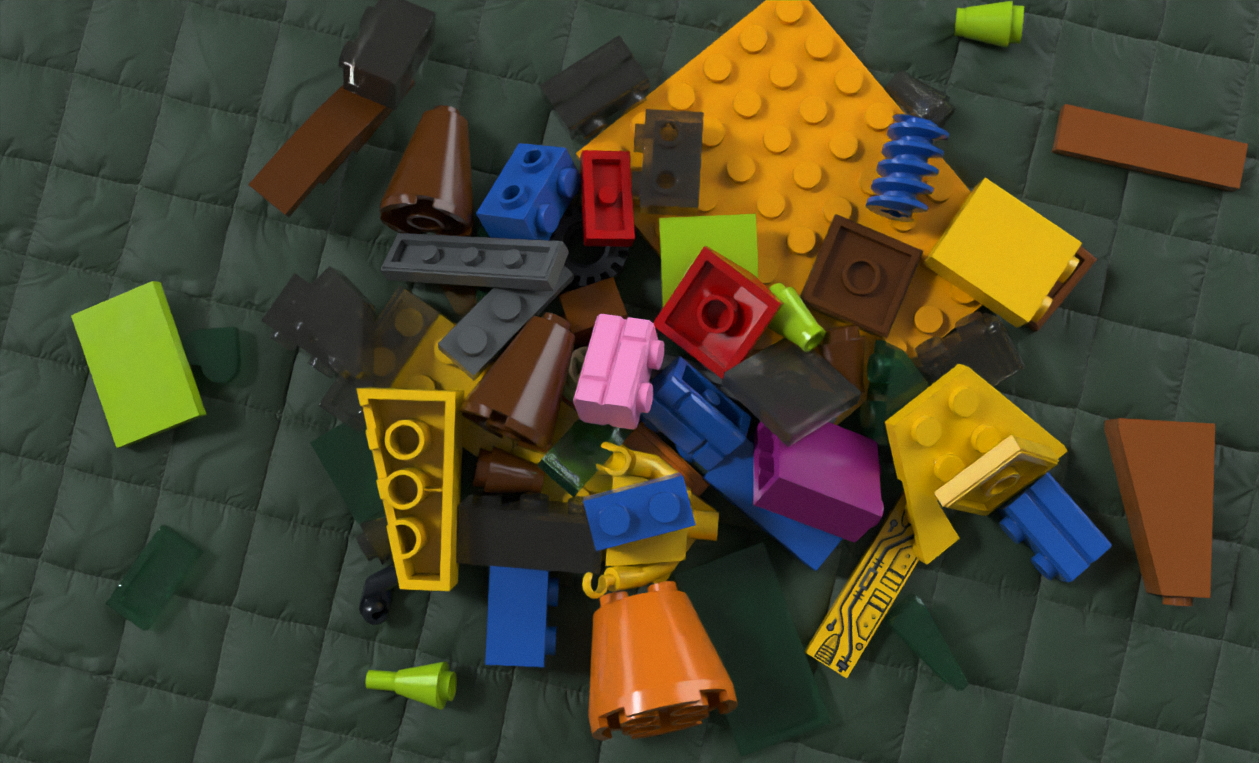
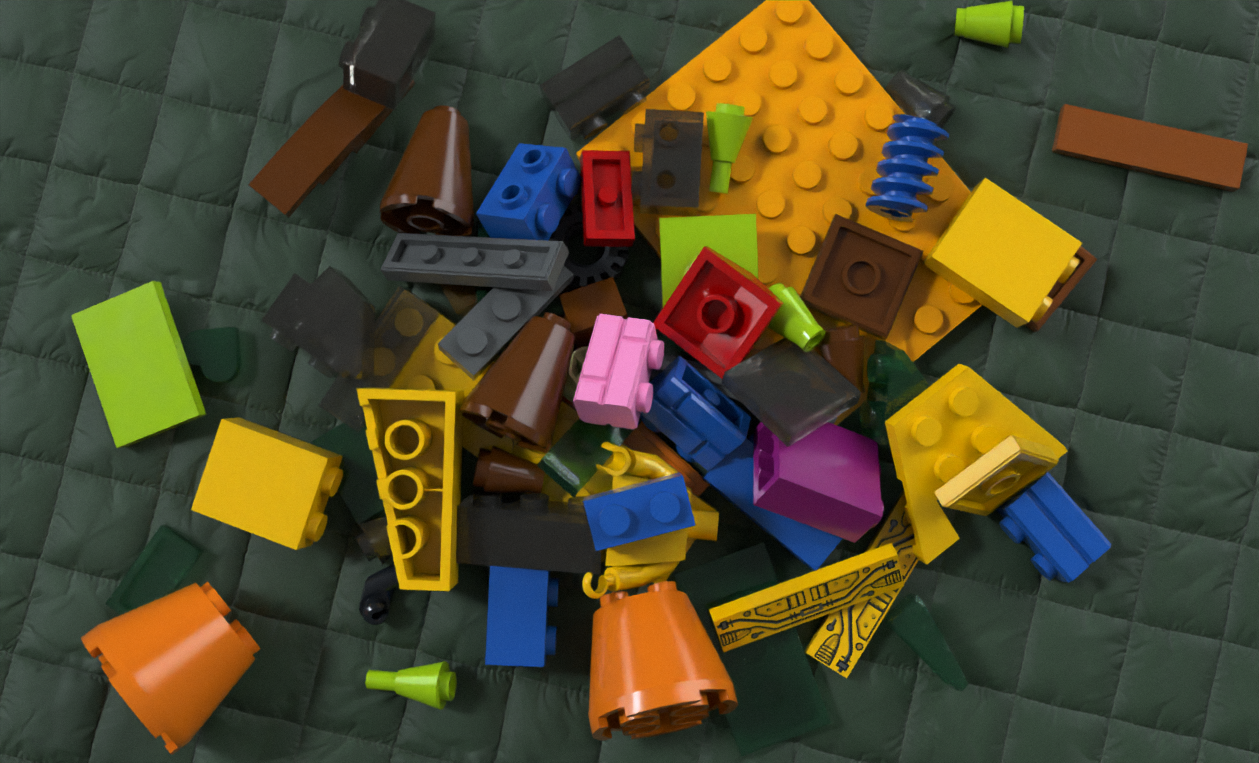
(174, 660): none -> orange cone
(268, 483): none -> yellow brick
(726, 135): none -> lime cone
(807, 597): none -> yellow tile
(977, 343): clear smoke brick -> none
(1168, 502): dark orange slope -> none

